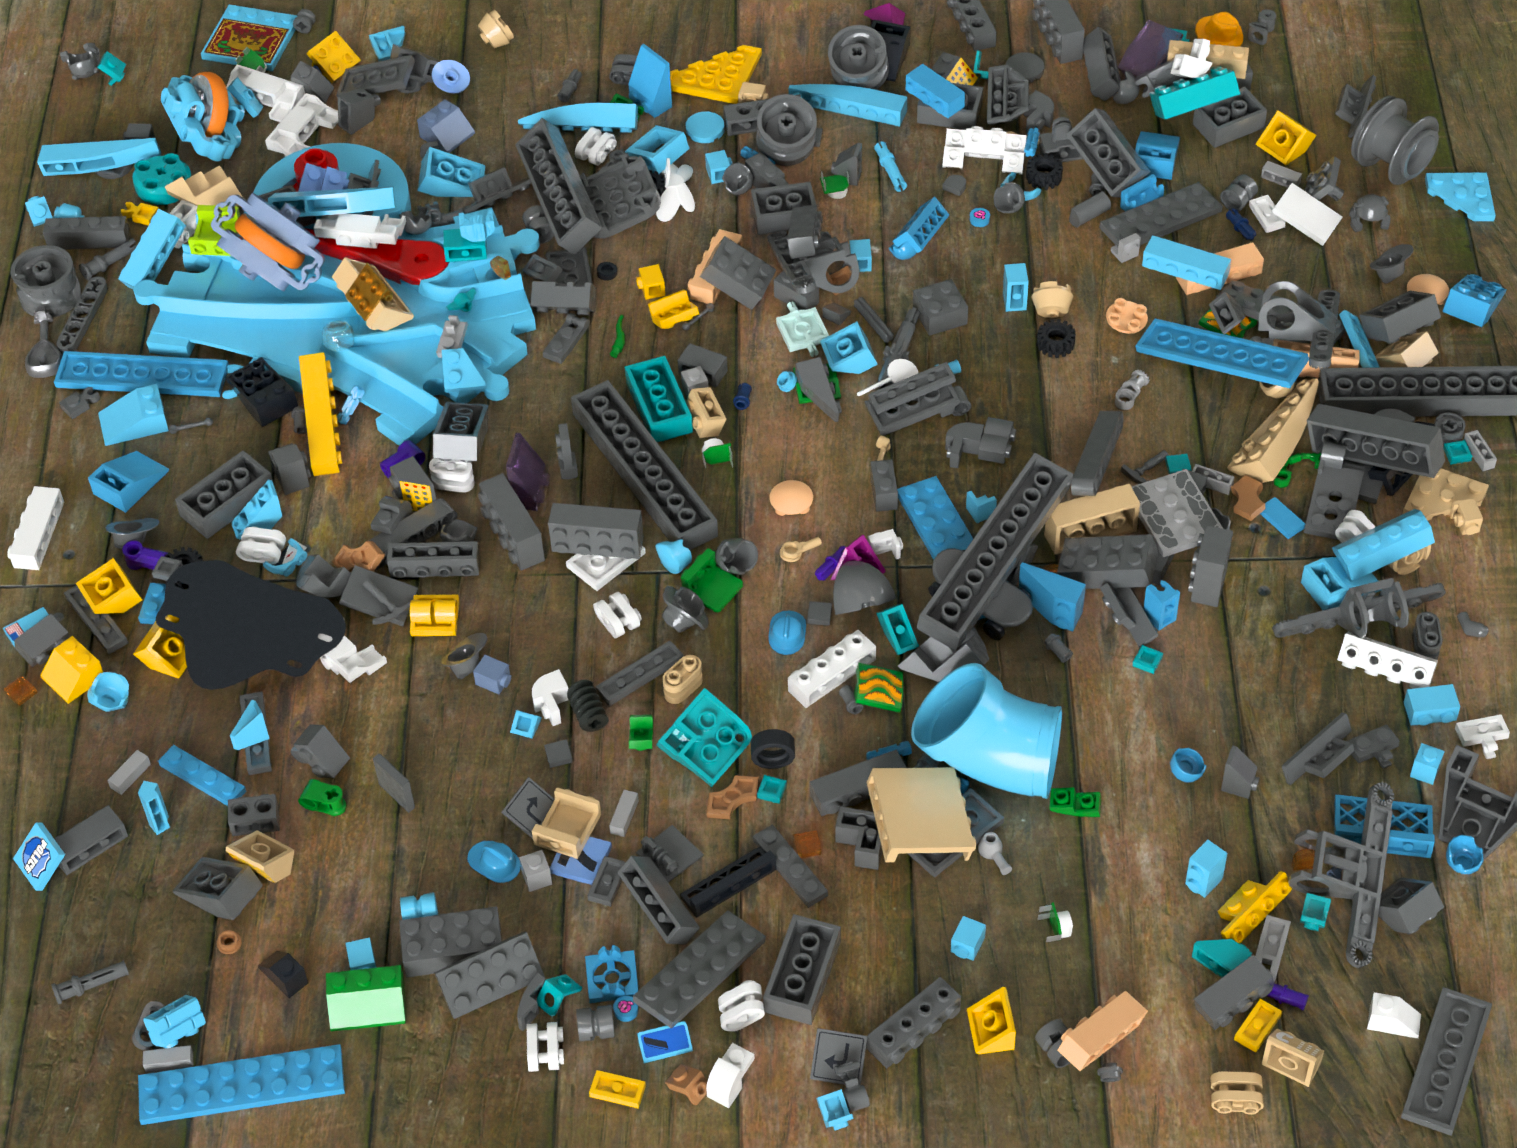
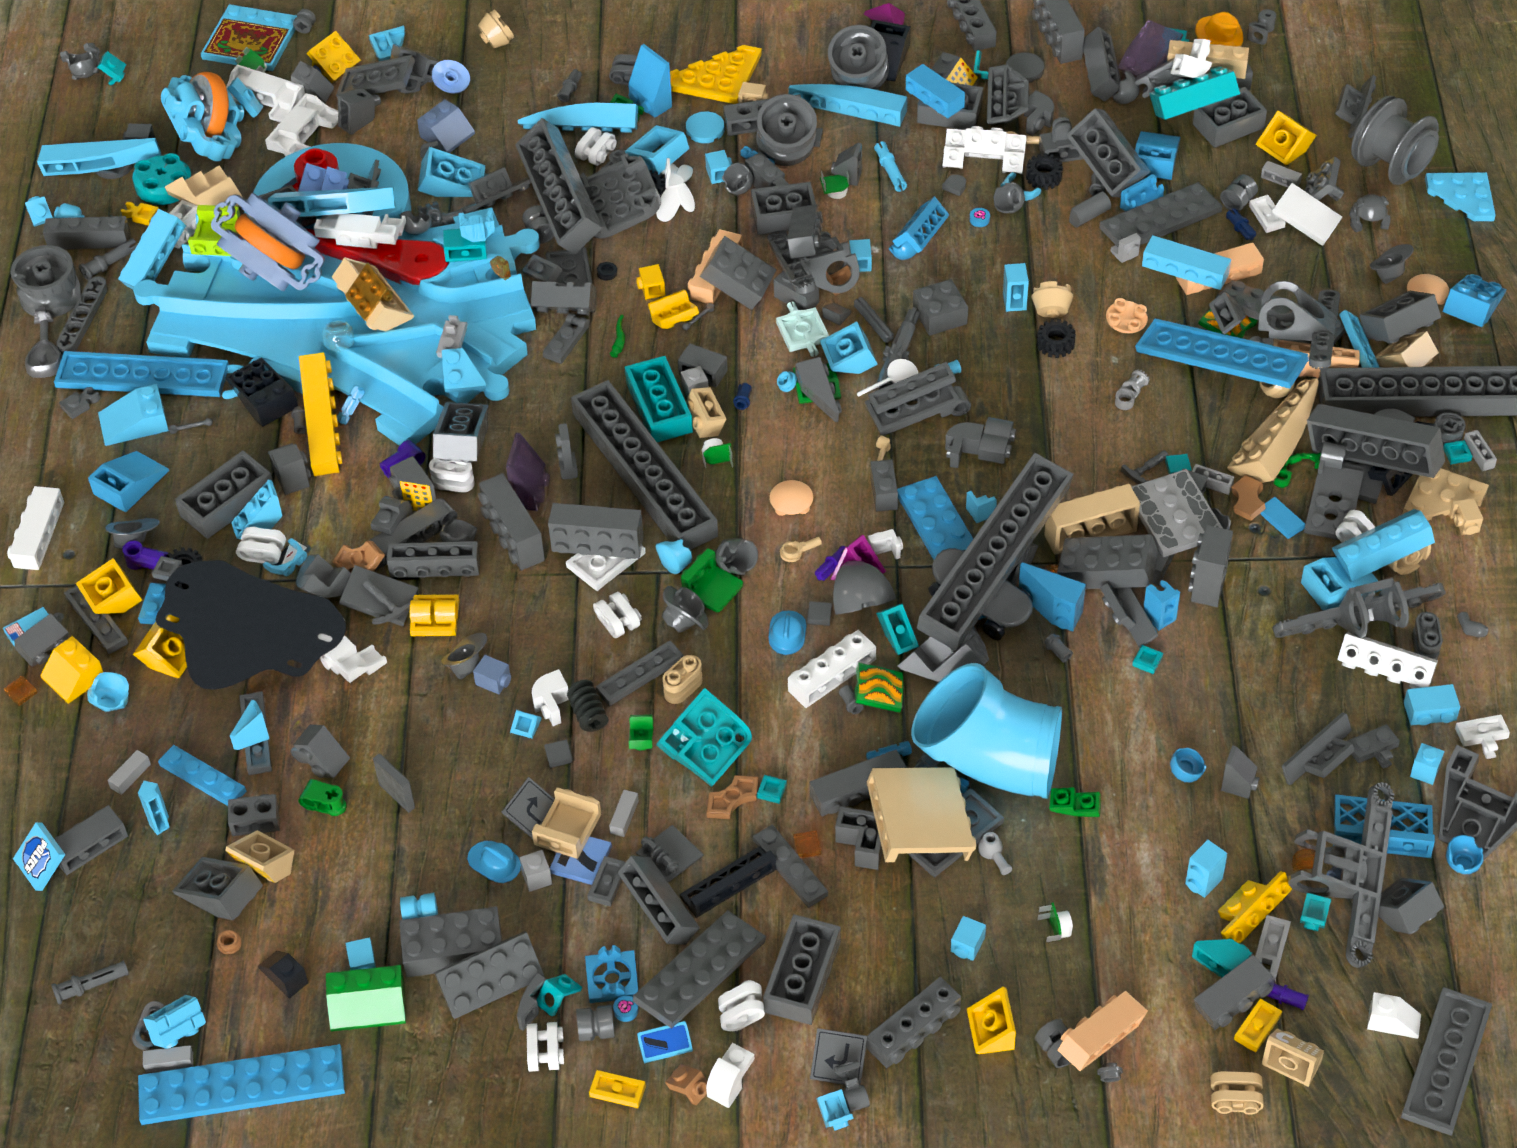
(462, 301): teal piece -> none
(770, 739): black tyre -> none
(1031, 142): dark azure axle -> none
(1097, 453): dark grey beam -> none

